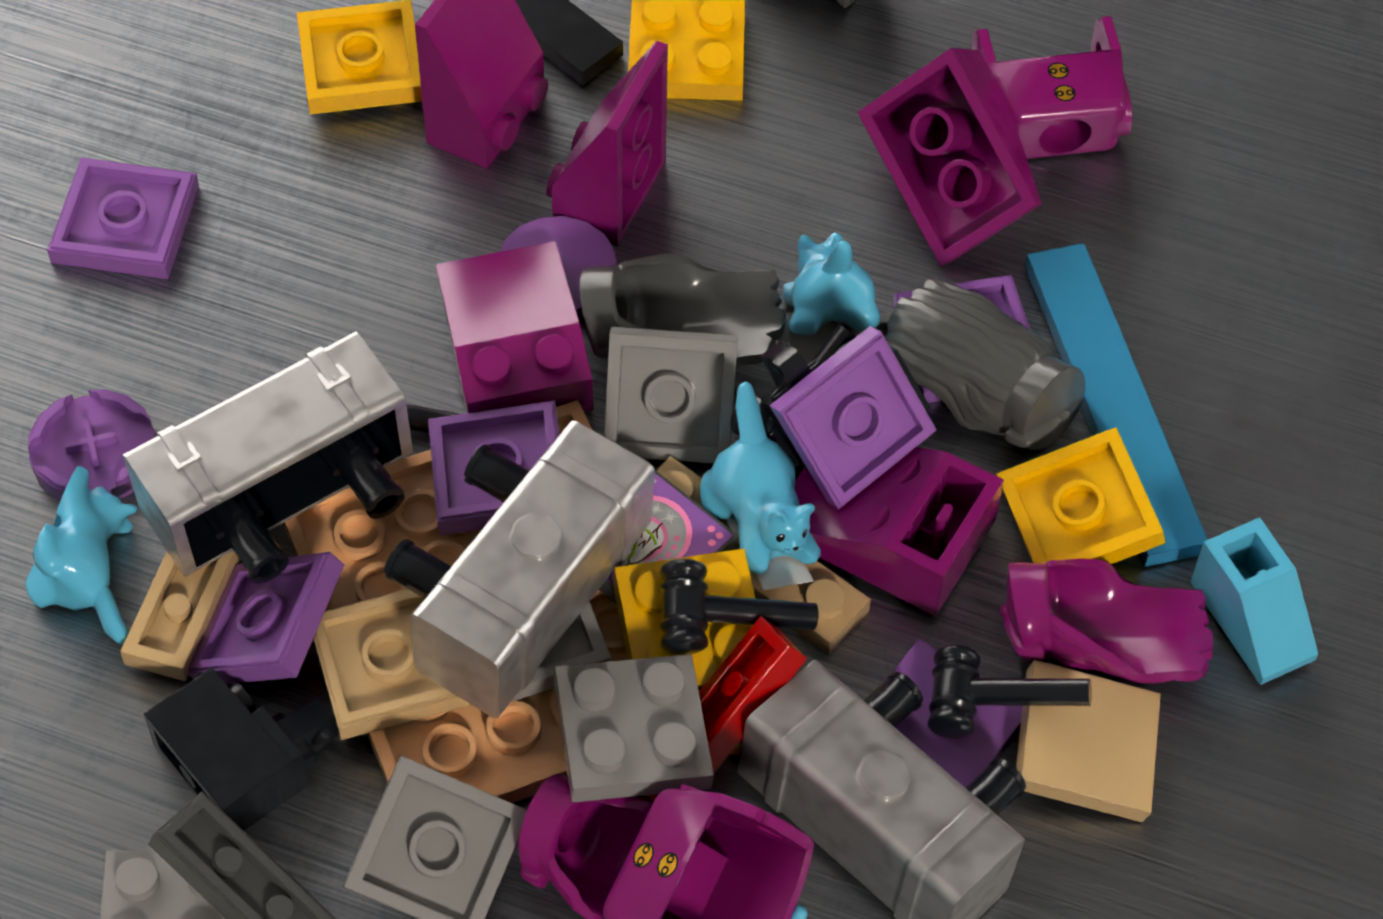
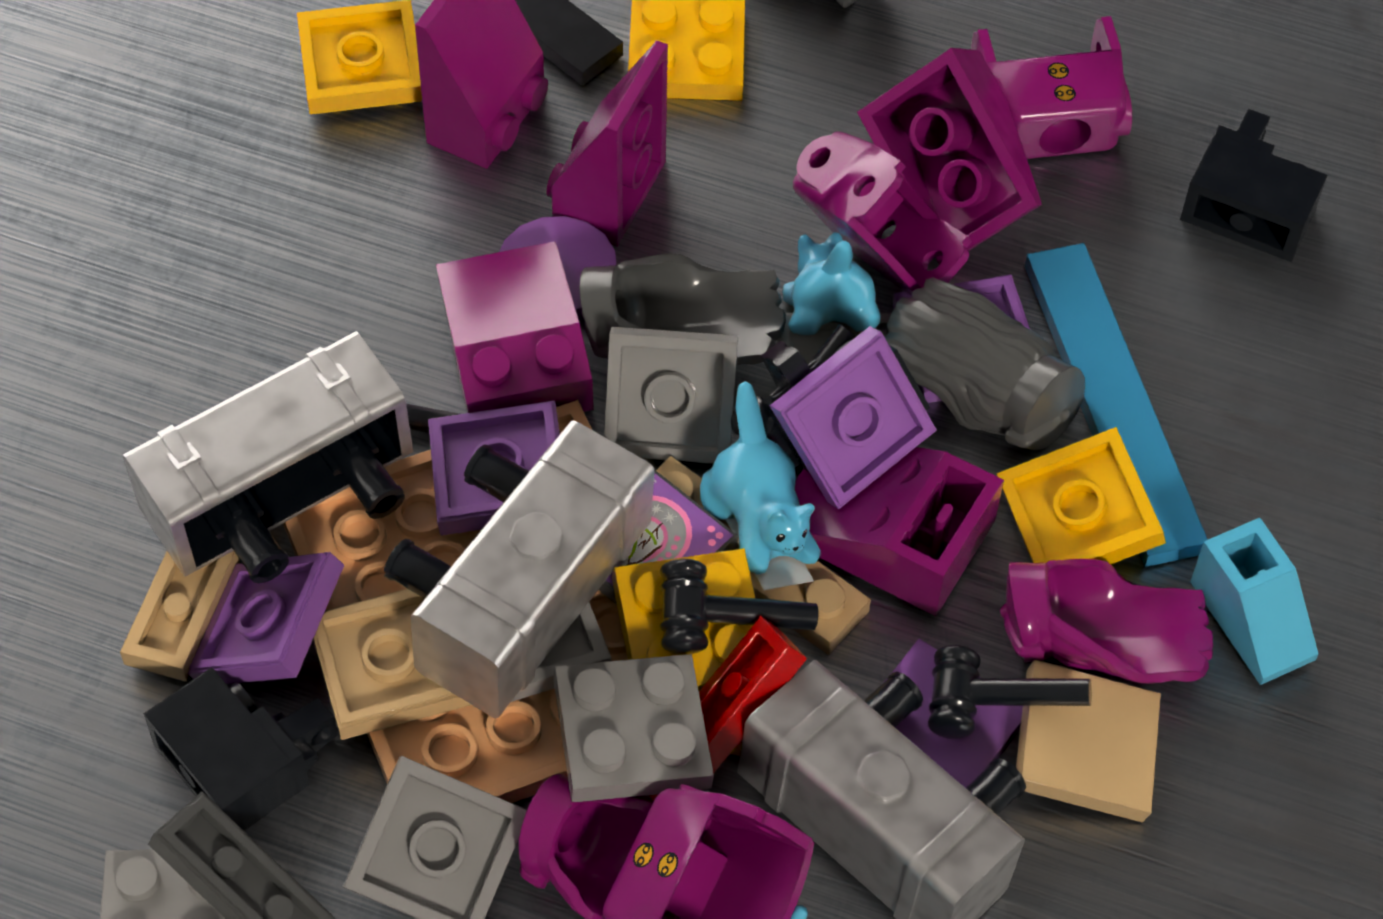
(73, 553): medium azure animal -> none
(88, 434): medium lavender tile -> none
(123, 218): medium lavender tile -> none
(861, 195): none -> magenta piece
(1251, 192): none -> black hinge

